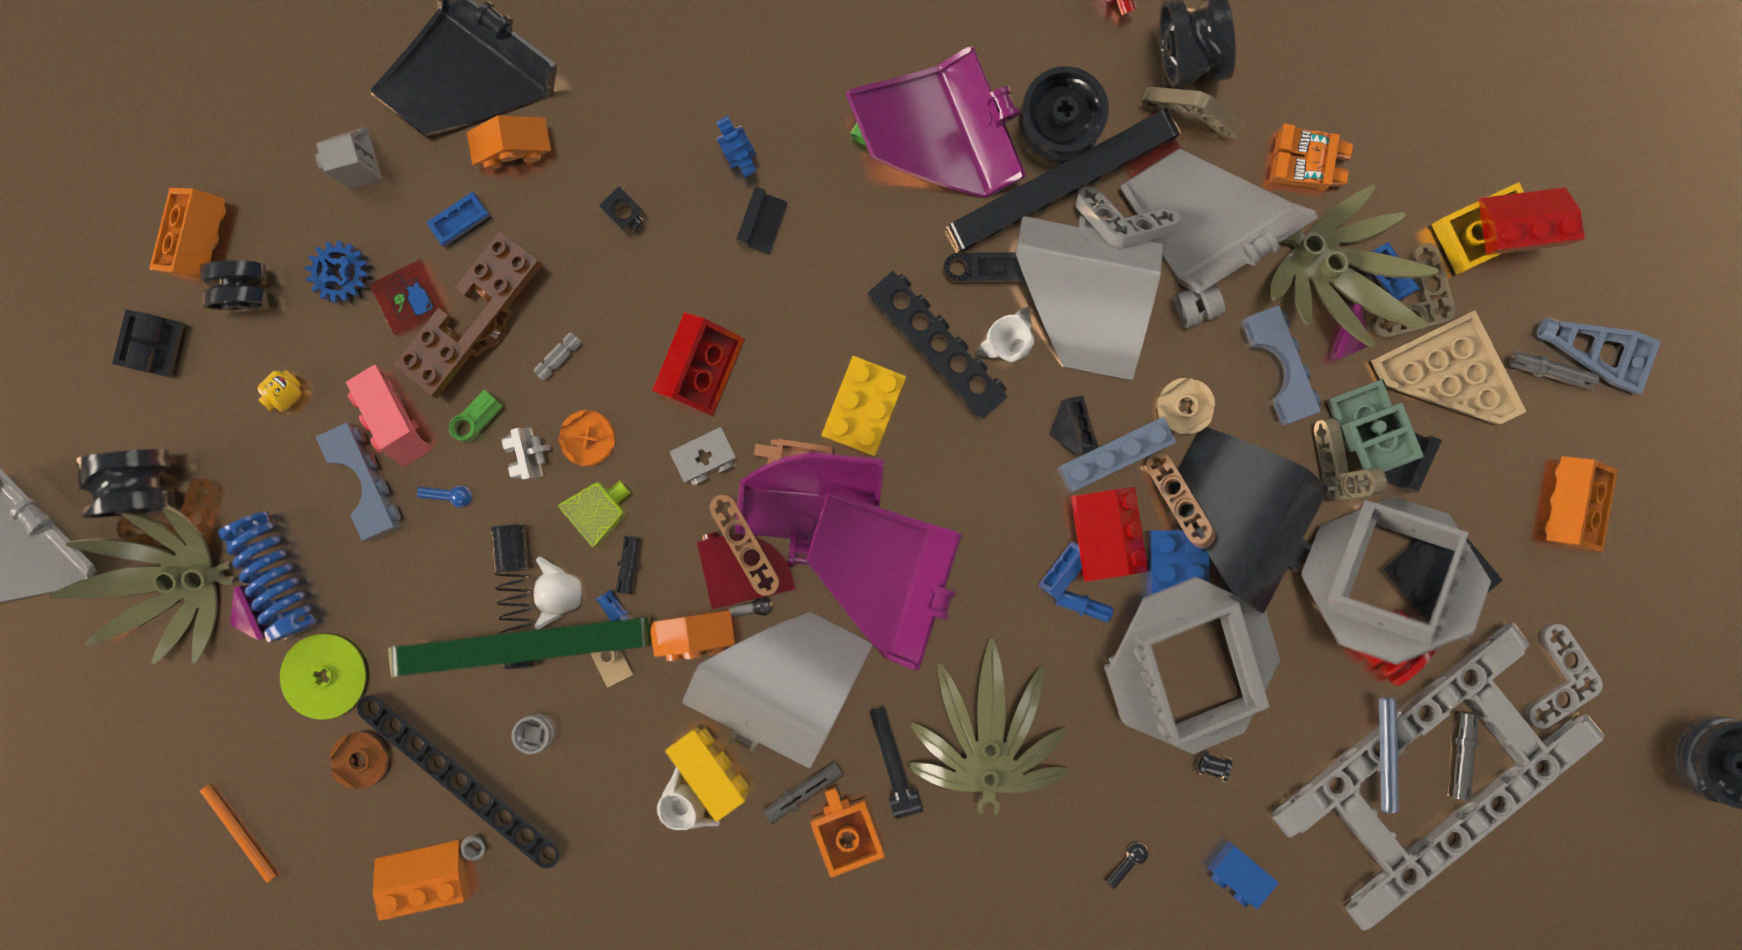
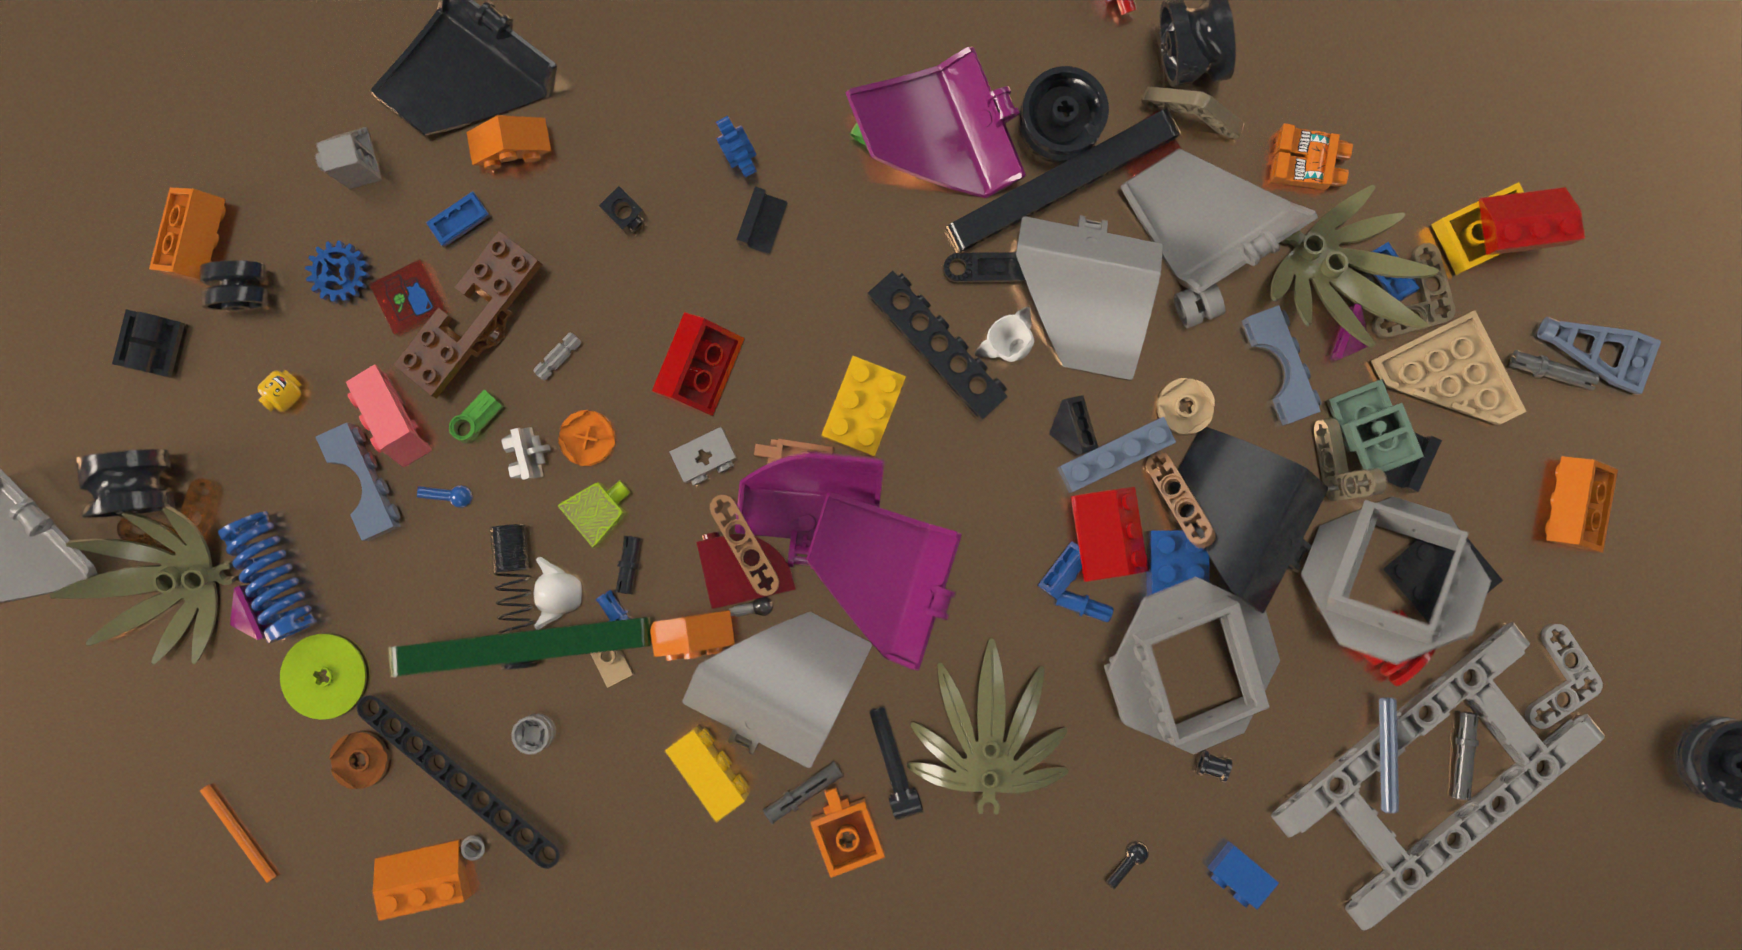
(681, 807): white piece -> none
(1123, 231): light grey beam -> none

